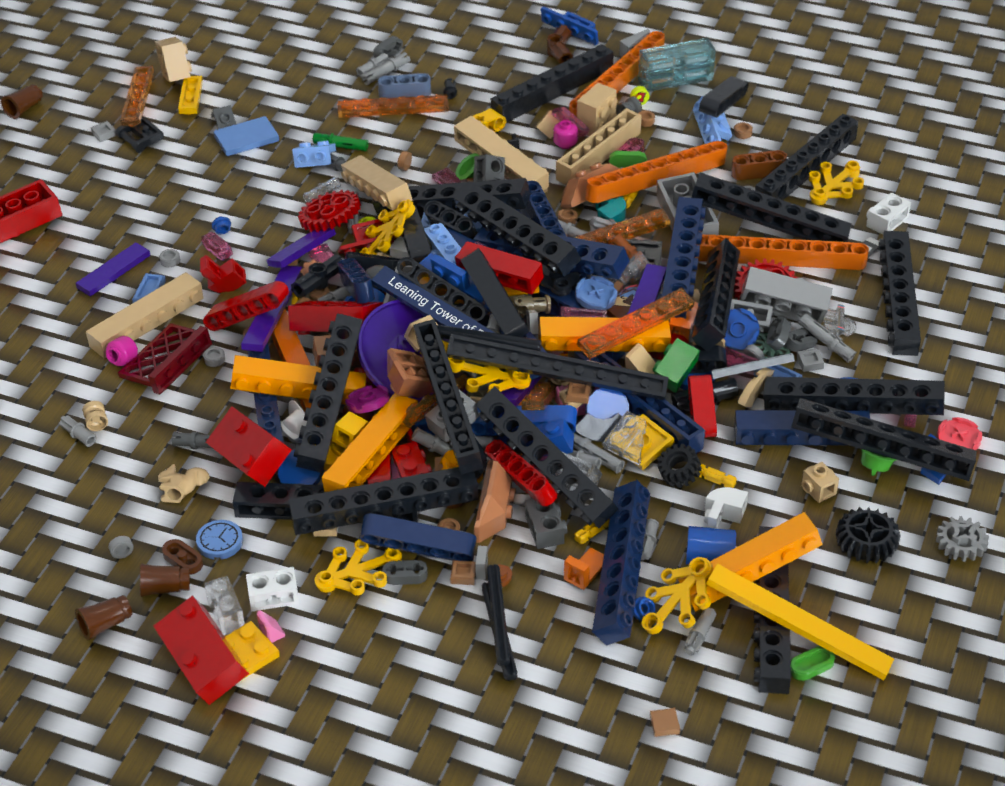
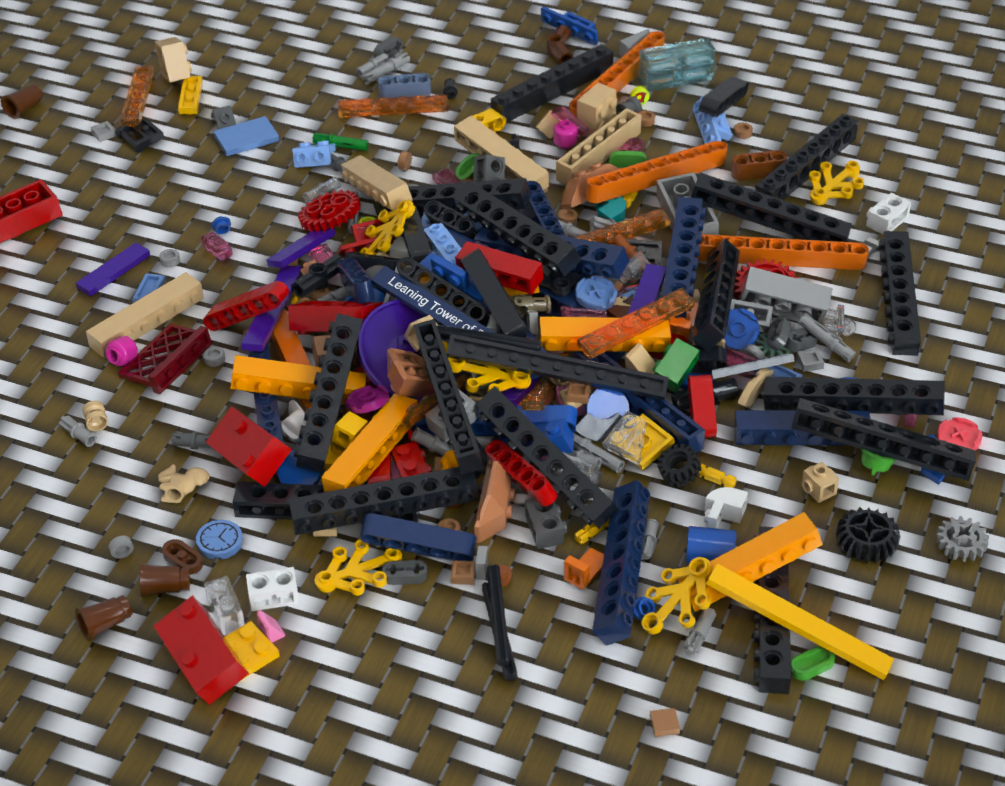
(224, 277): red brick -> none

